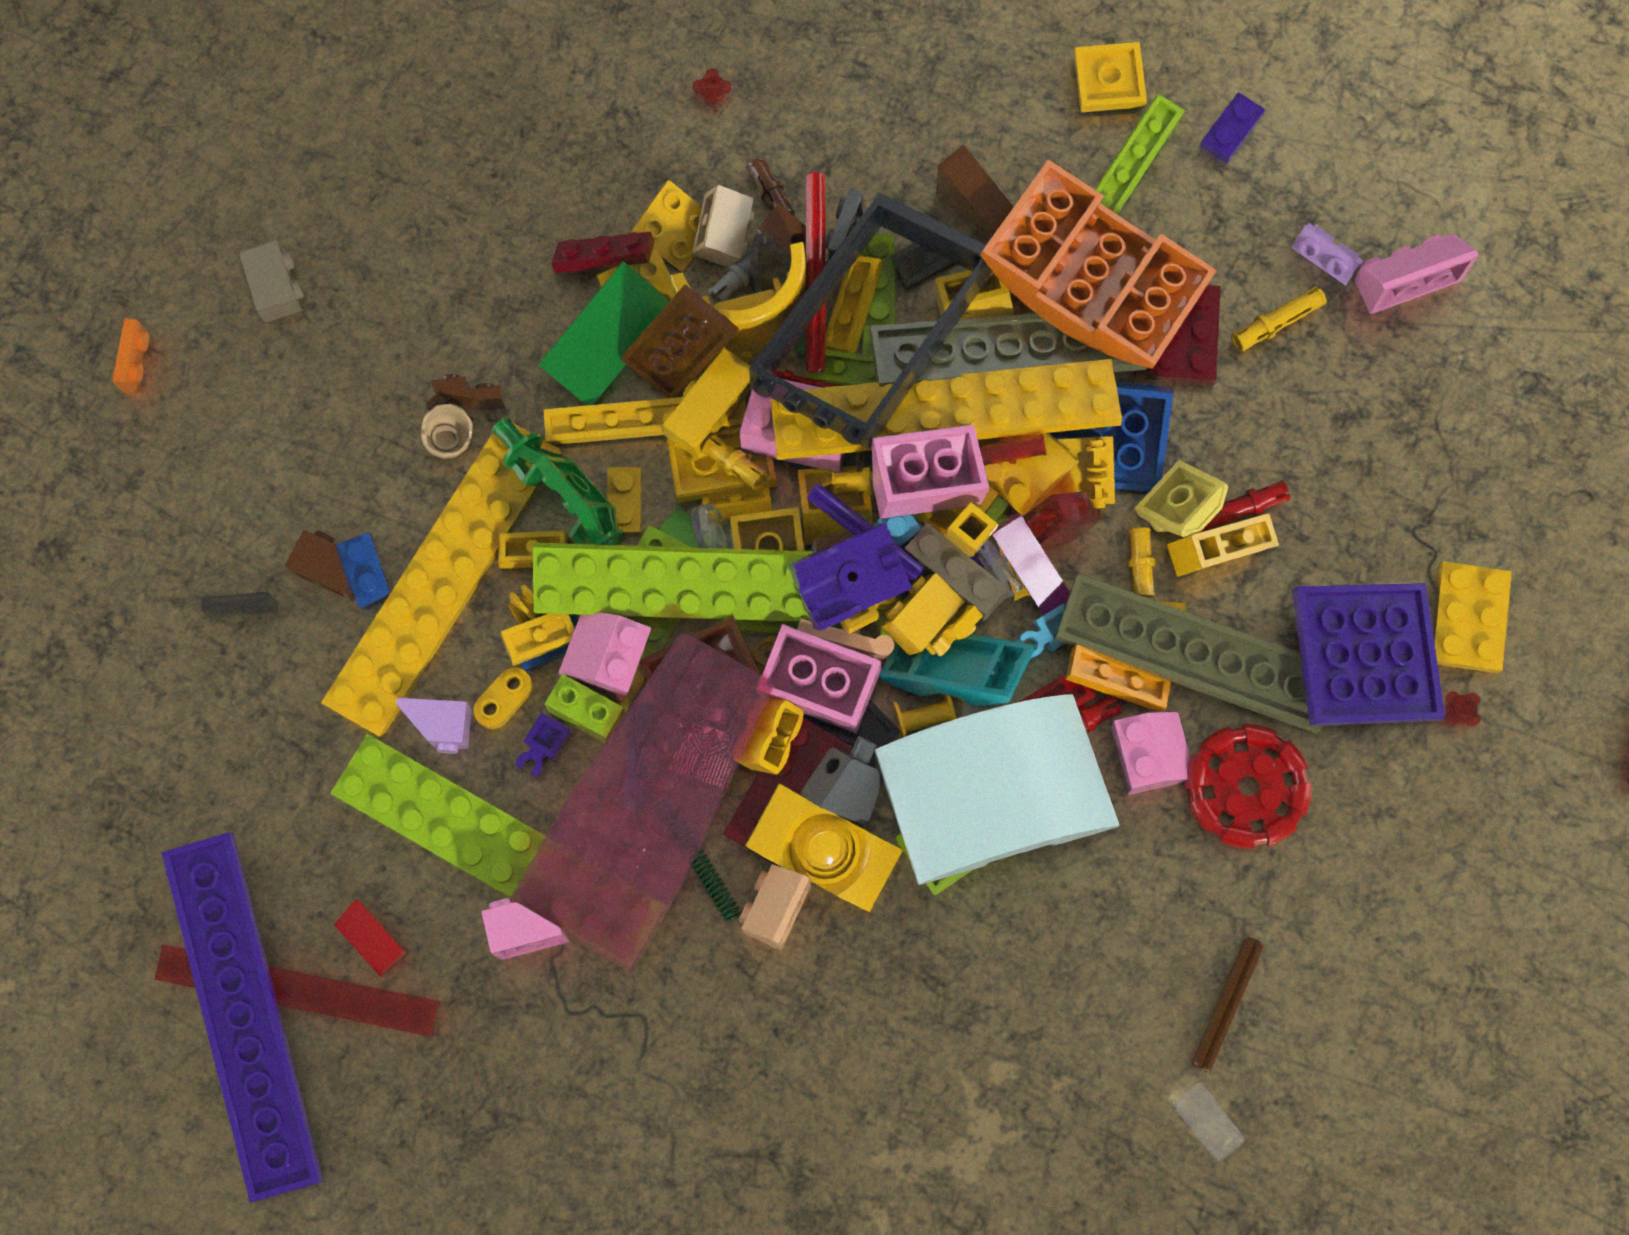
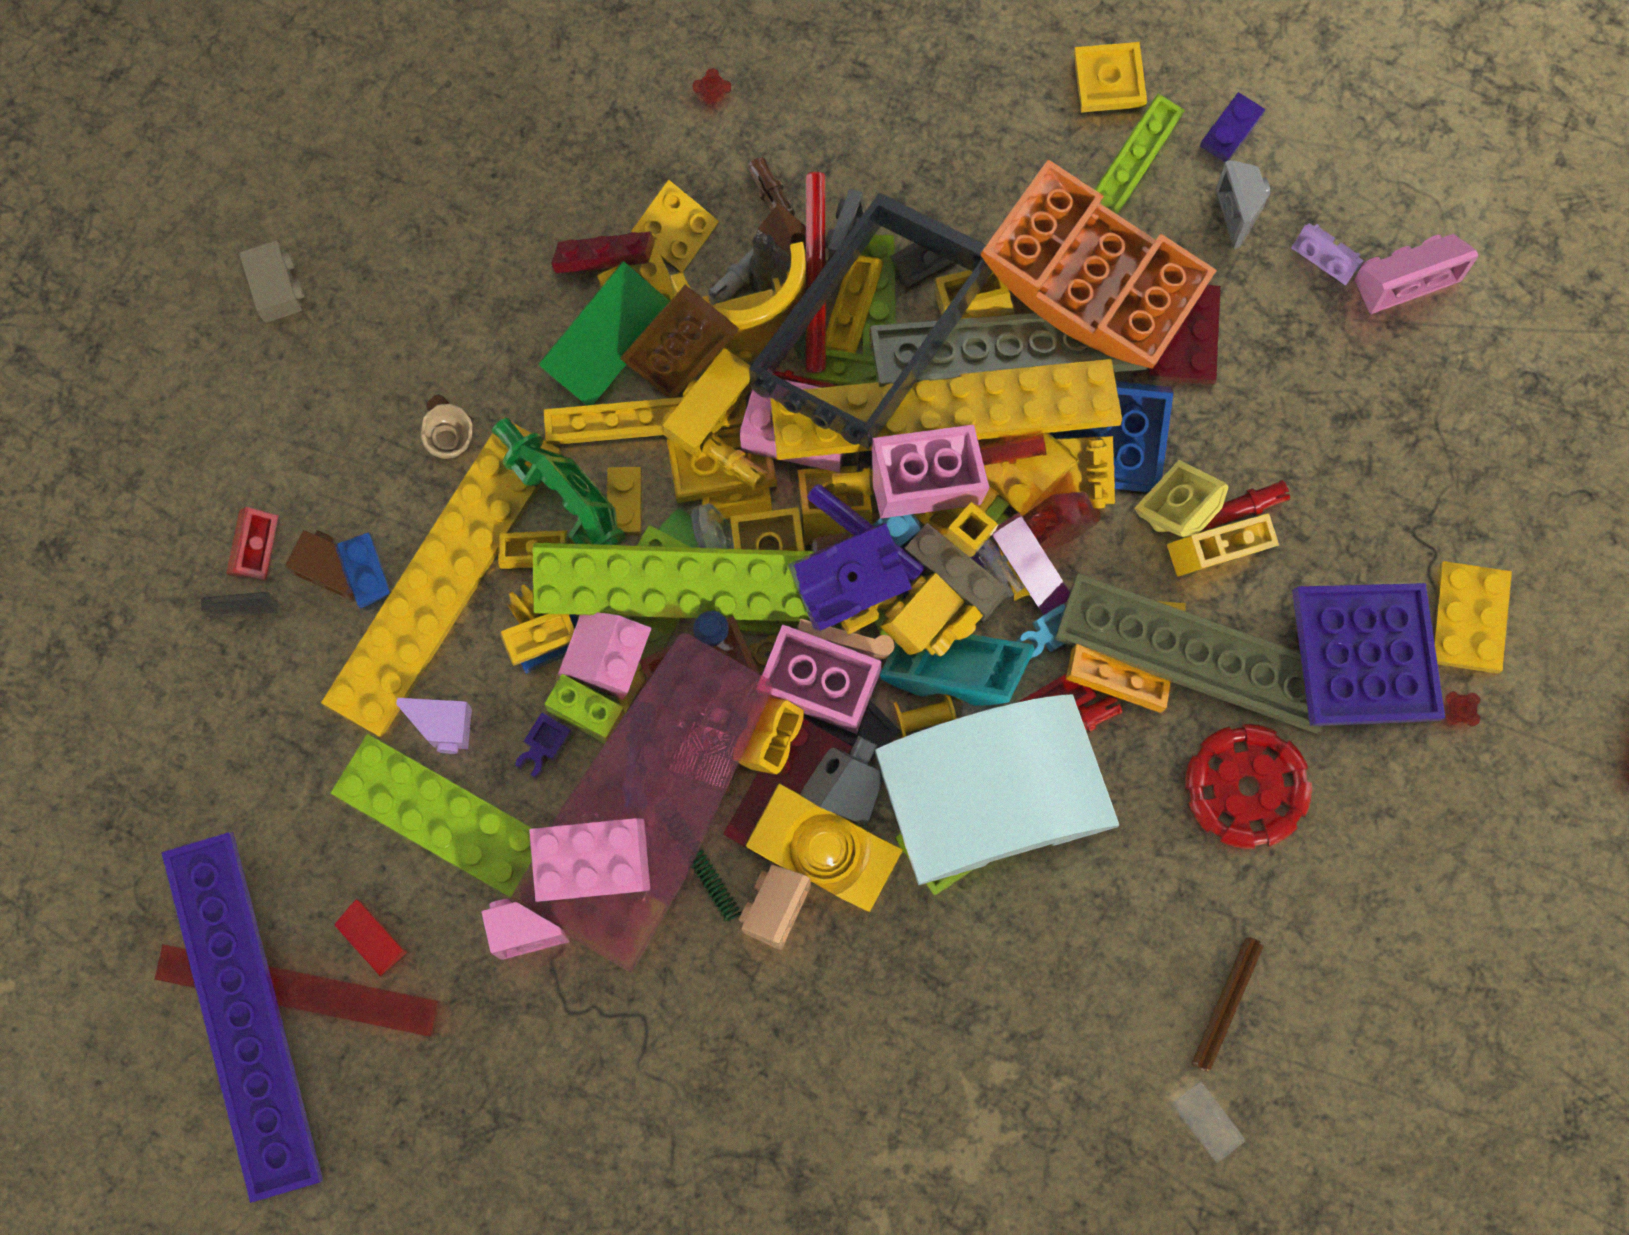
(128, 363): orange plate -> none
(252, 544): none -> red slope
(458, 392): reddish brown slope -> none
(505, 699): yellow plate -> none
(589, 859): none -> bright pink brick
(711, 628): none -> dark blue plate
(723, 226): tan brick -> none
(972, 194): reddish brown slope -> none
(1141, 562): yellow pin -> none
(1151, 751): bright pink slope -> none
(1241, 198): none -> light grey slope
(1267, 325): yellow pin -> none

